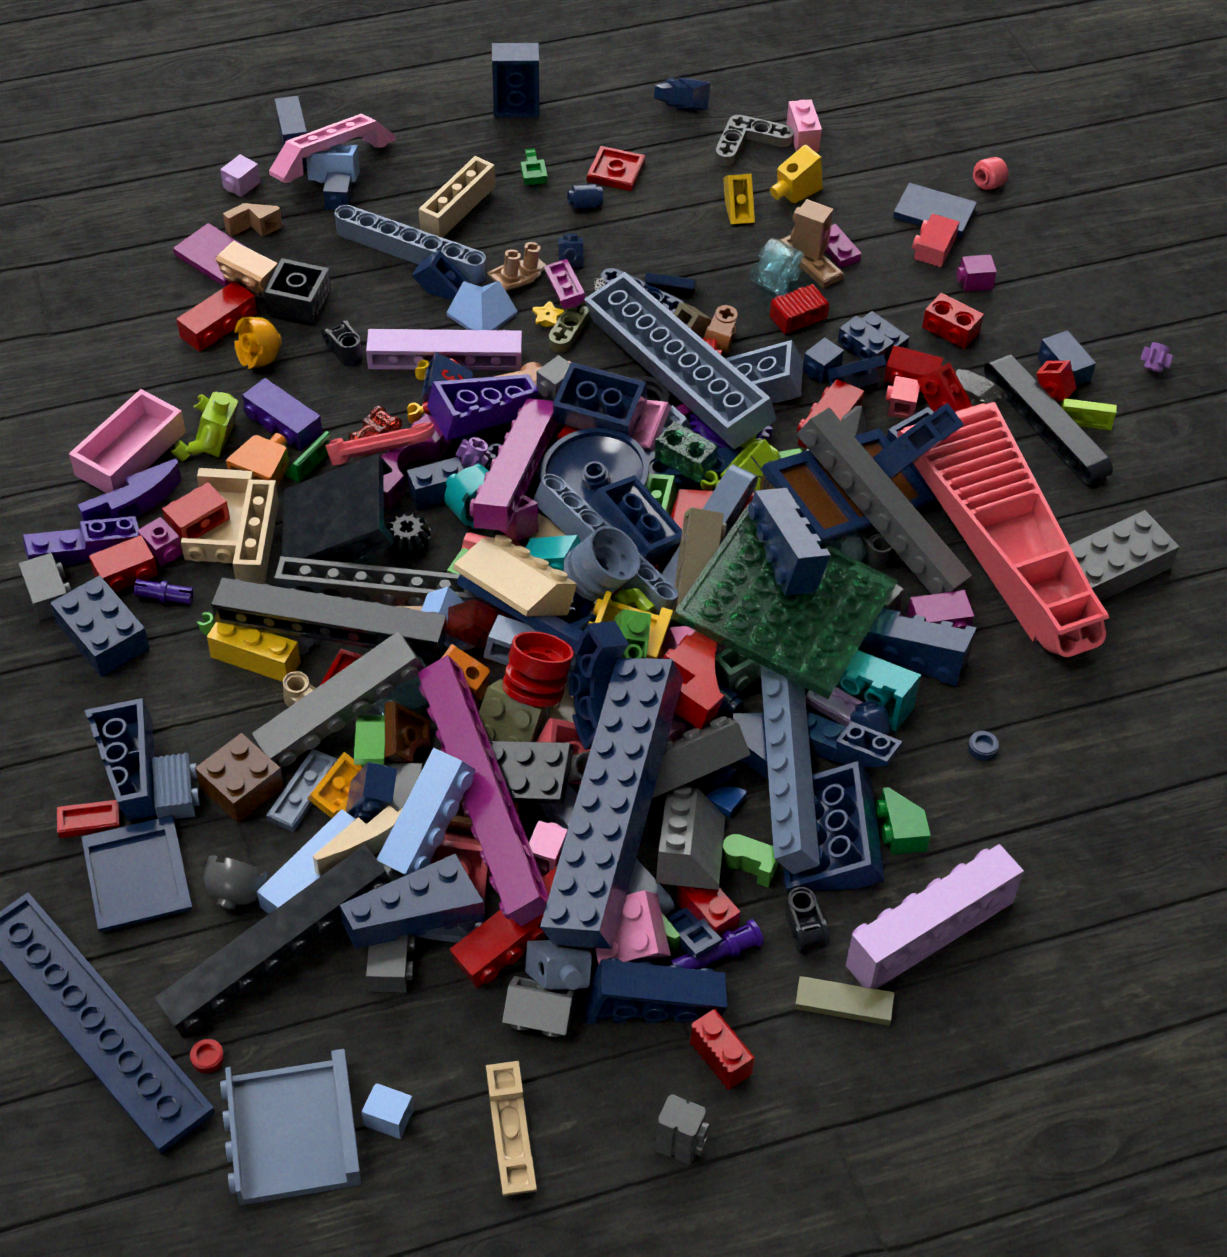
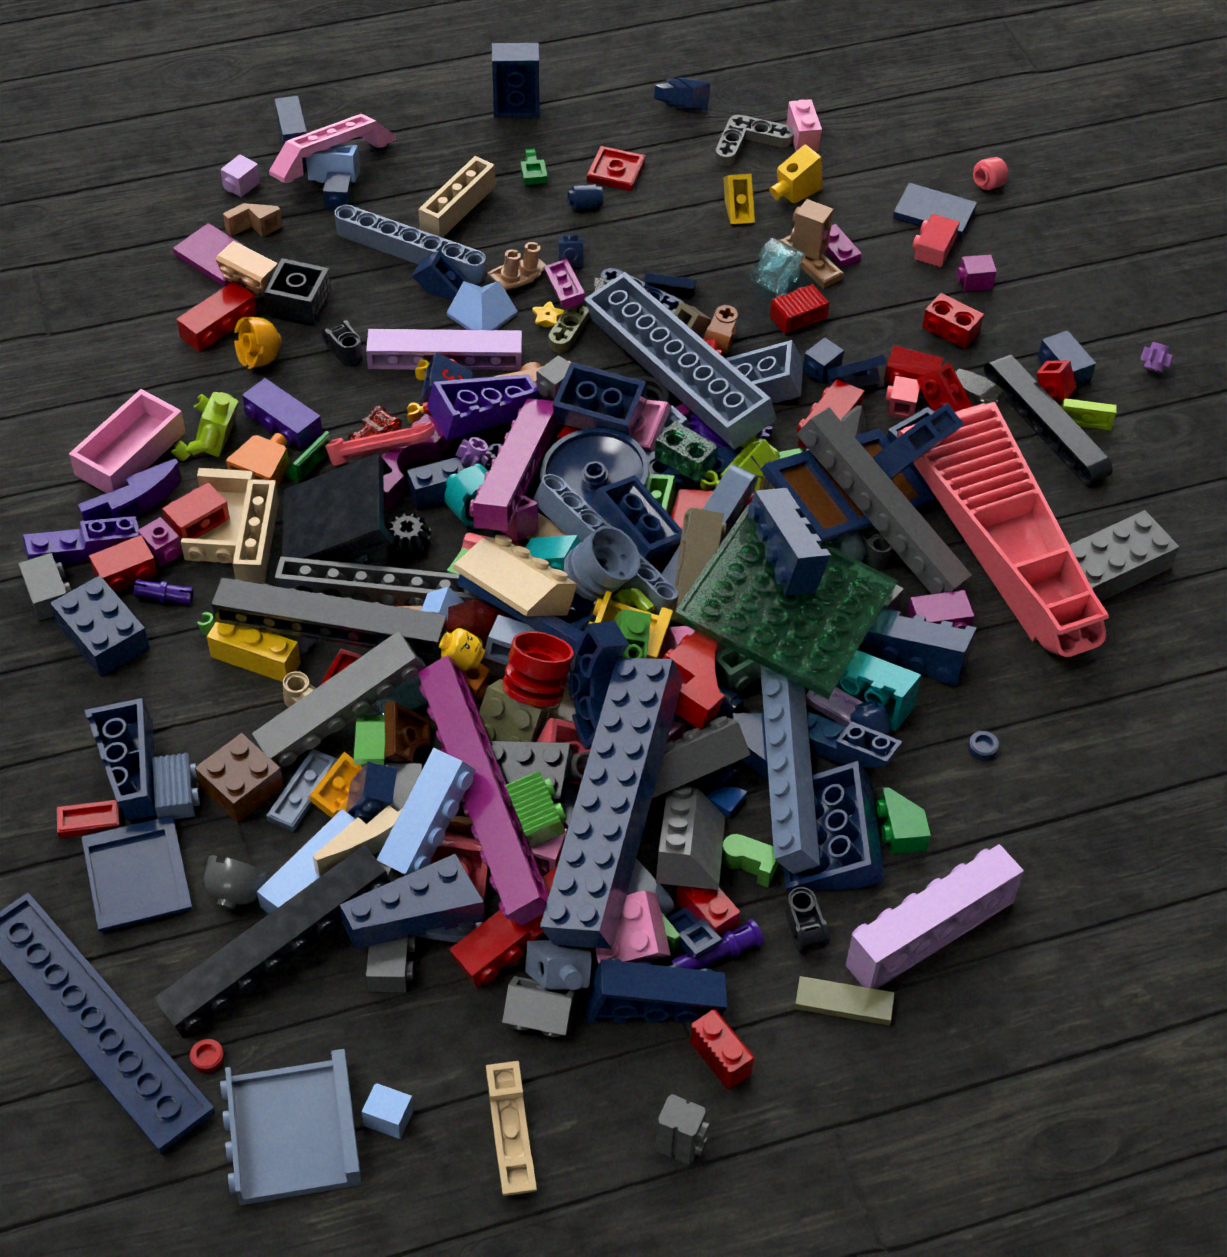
(462, 648): none -> yellow head
(535, 808): none -> bright green brick
(871, 336): plate -> none

